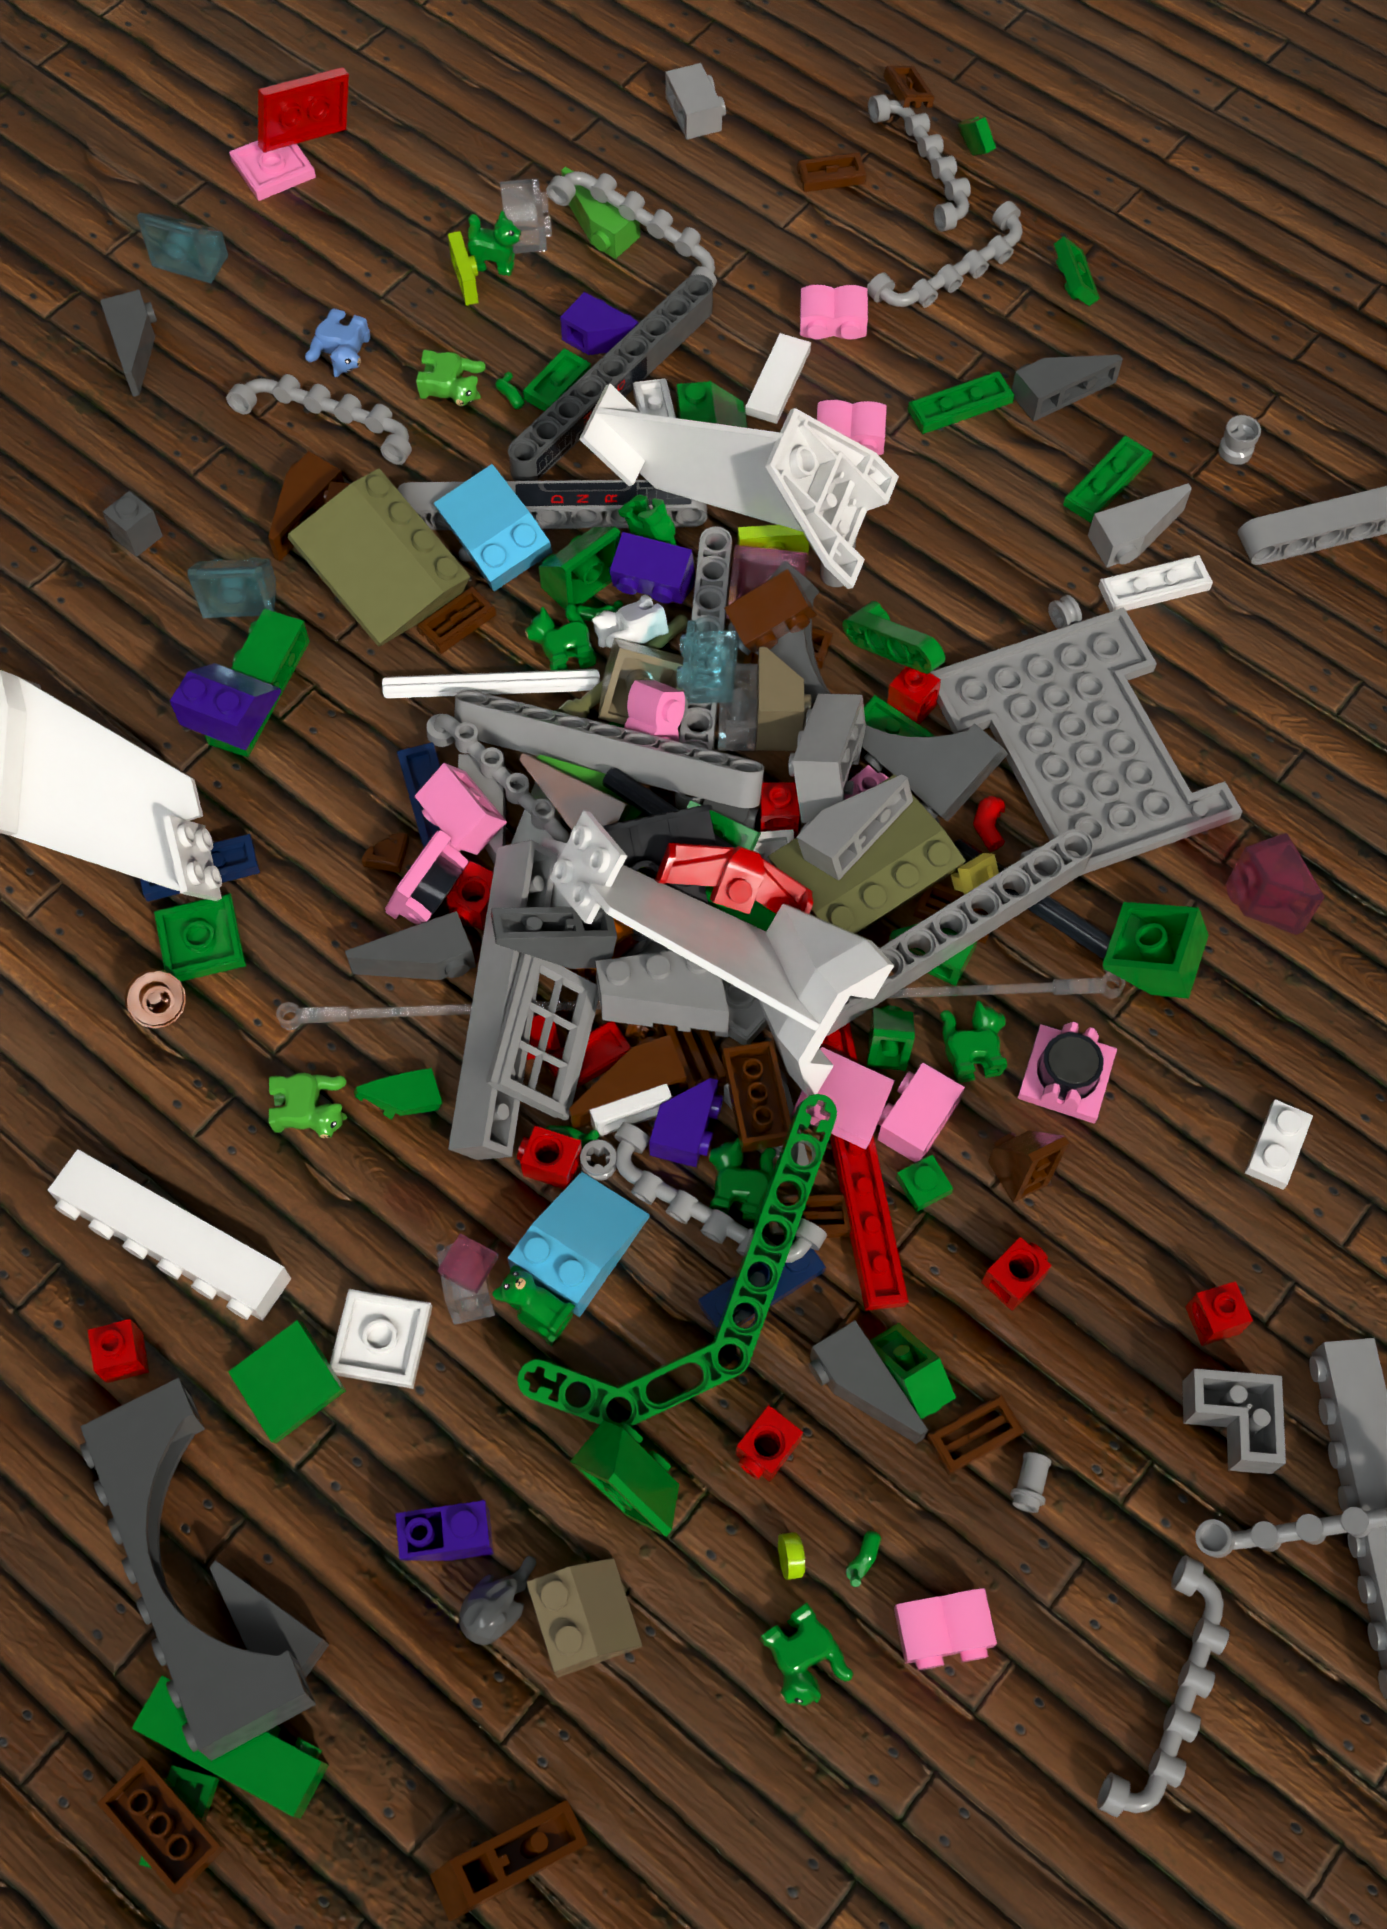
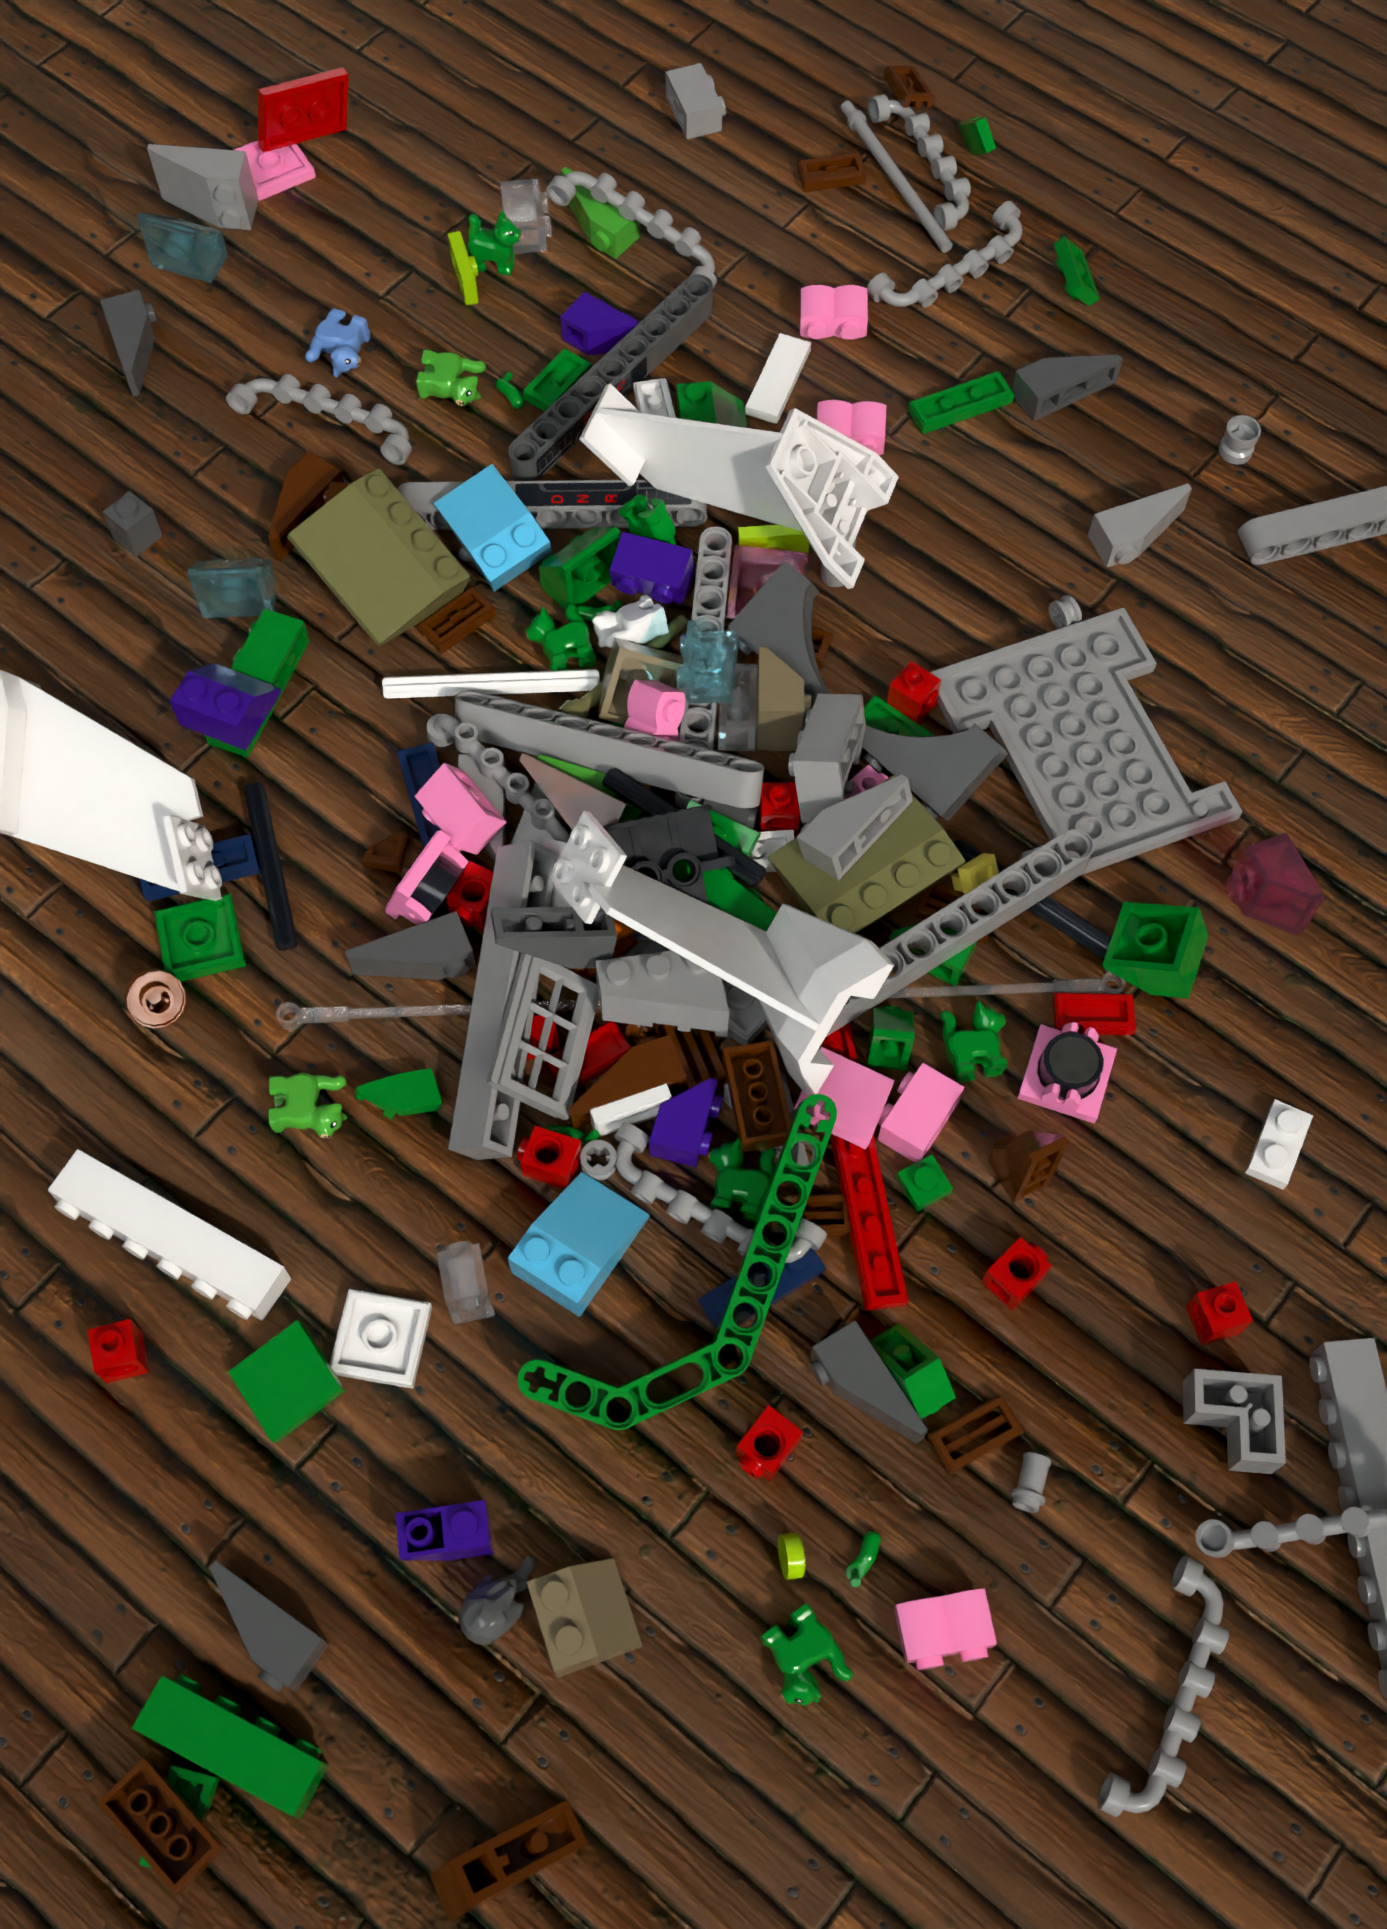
(207, 183): none -> light grey slope
(223, 1689): dark grey arch -> none
(270, 866): none -> black axle
(468, 1263): clear pink tile -> none
(534, 1305): green animal -> none
(630, 1476): green slope -> none
(737, 877): plate -> none
(771, 612): reddish brown brick -> none
(857, 121): none -> light grey bar
(874, 632): green beam -> none
(985, 821): red arm -> none
(1102, 1011): none -> red tile
(1108, 478): green tile -> none
(1155, 584): white tile -> none

